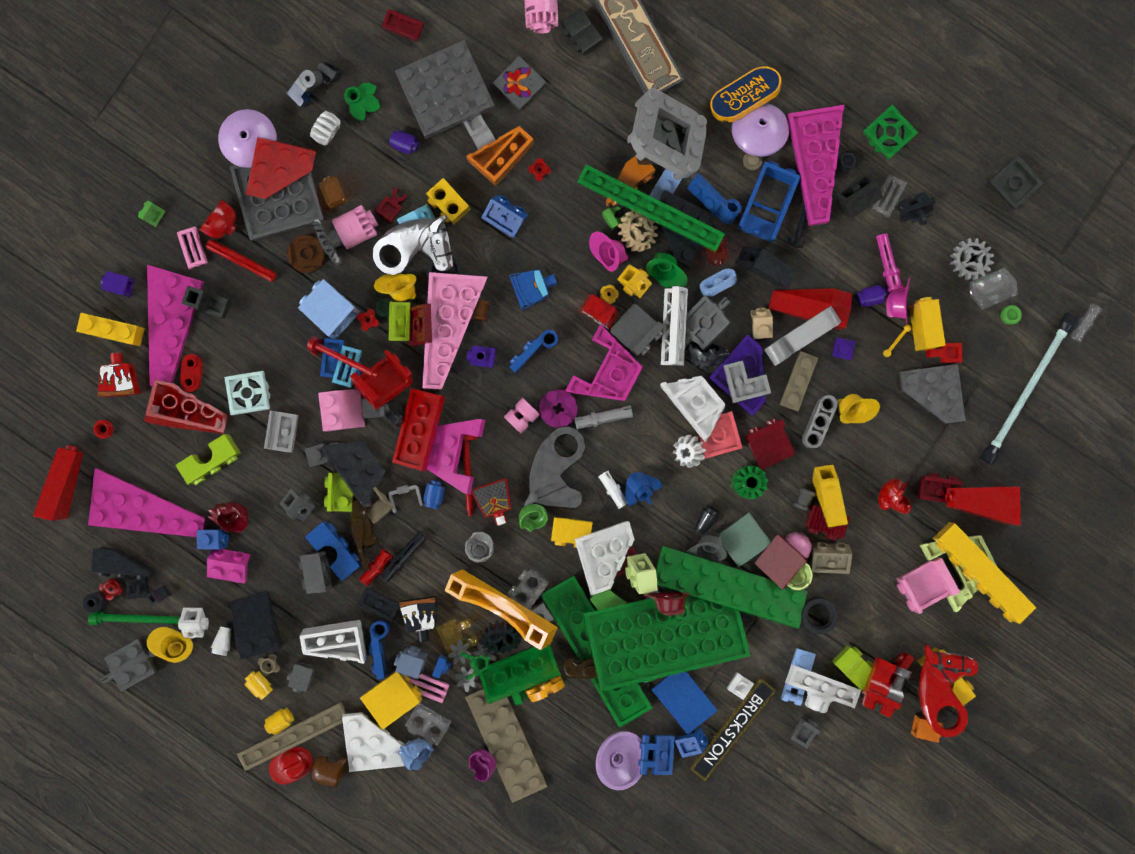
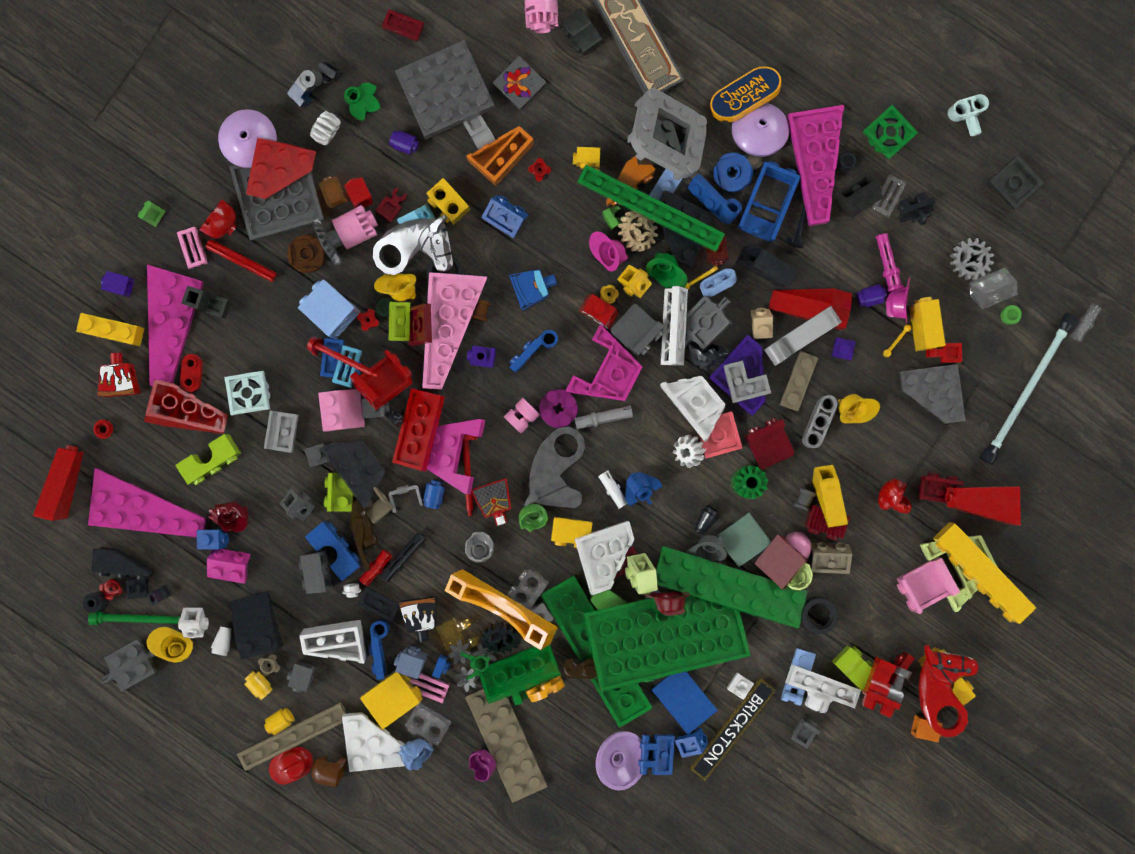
(351, 590): none -> white plate
(358, 193): none -> red brick
(587, 156): none -> yellow brick
(701, 277): none -> yellow hinge
(742, 178): none -> blue plate
(969, 112): none -> light aqua beam

